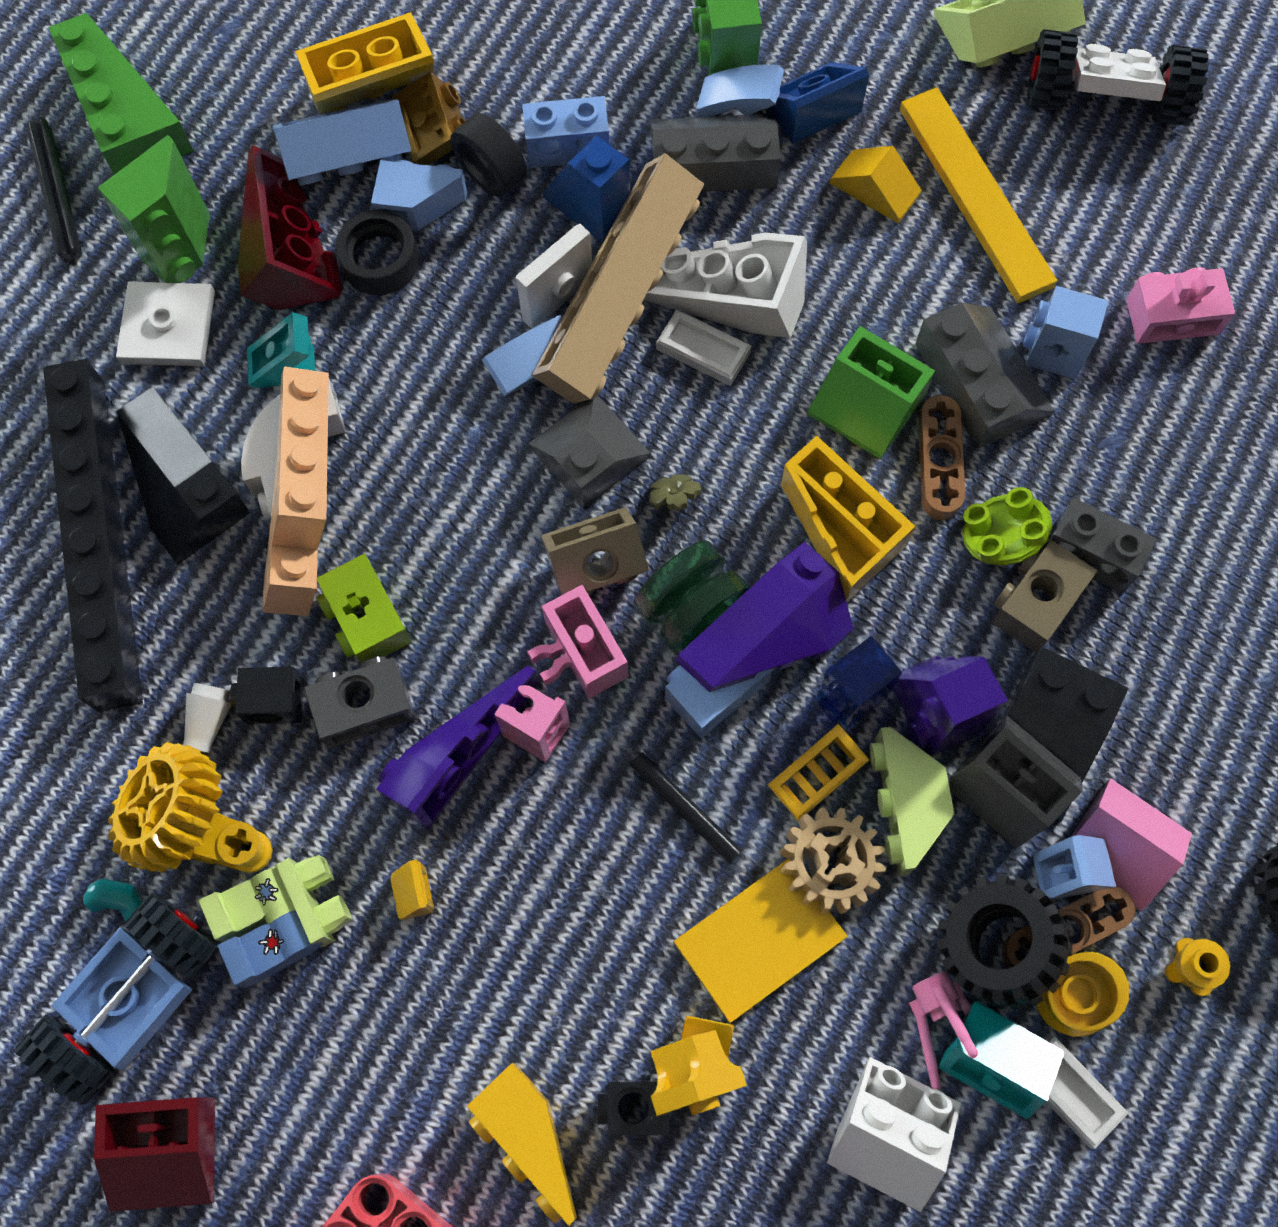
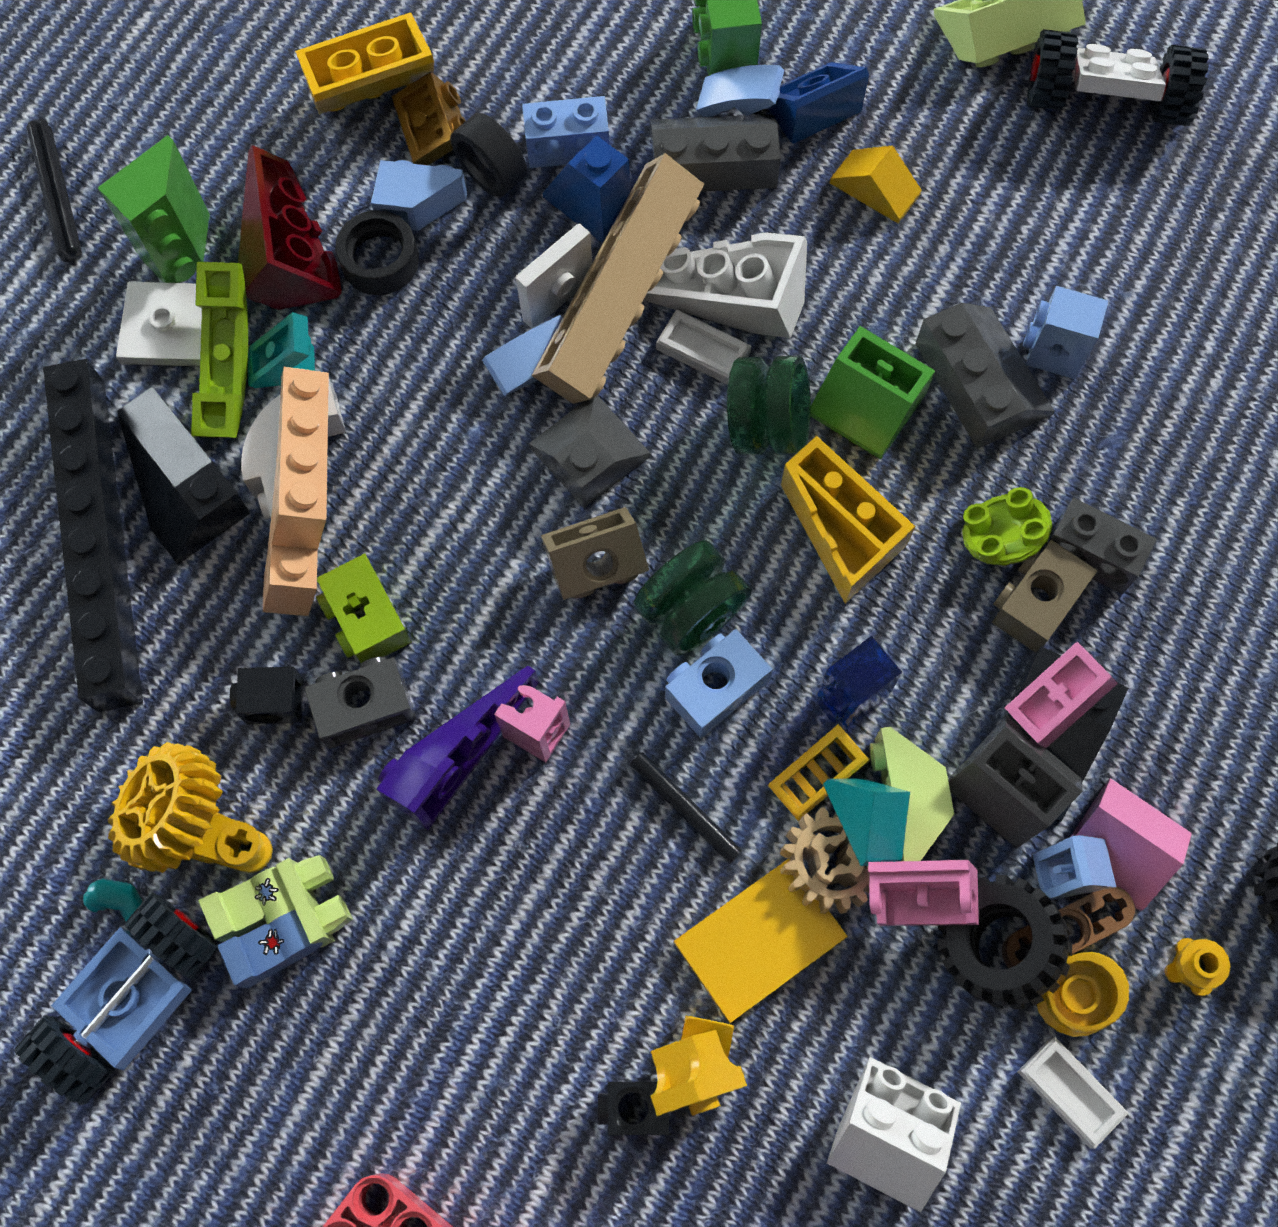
(113, 95): bright green wedge -> none
(156, 1153): dark red slope -> none
(204, 715): white cone -> none
(223, 350): none -> lime slope
(342, 140): light blue slope -> none
(411, 890): yellow slope -> none
(523, 1125): yellow slope -> none
(583, 642): bright pink brick -> none
(673, 492): olive plant -> none
(768, 405): none -> clear green wheel
(781, 619): dark purple wedge -> none
(871, 817): none -> teal slope
(924, 893): none -> bright pink hinge
(930, 472): medium nougat beam -> none
(941, 1000): bright pink plant -> none
(948, 701): dark purple wedge -> none
(978, 195): yellow tile -> none
(1010, 1063): teal panel -> none
(1061, 695): none -> bright pink hinge
(1180, 305): bright pink brick -> none

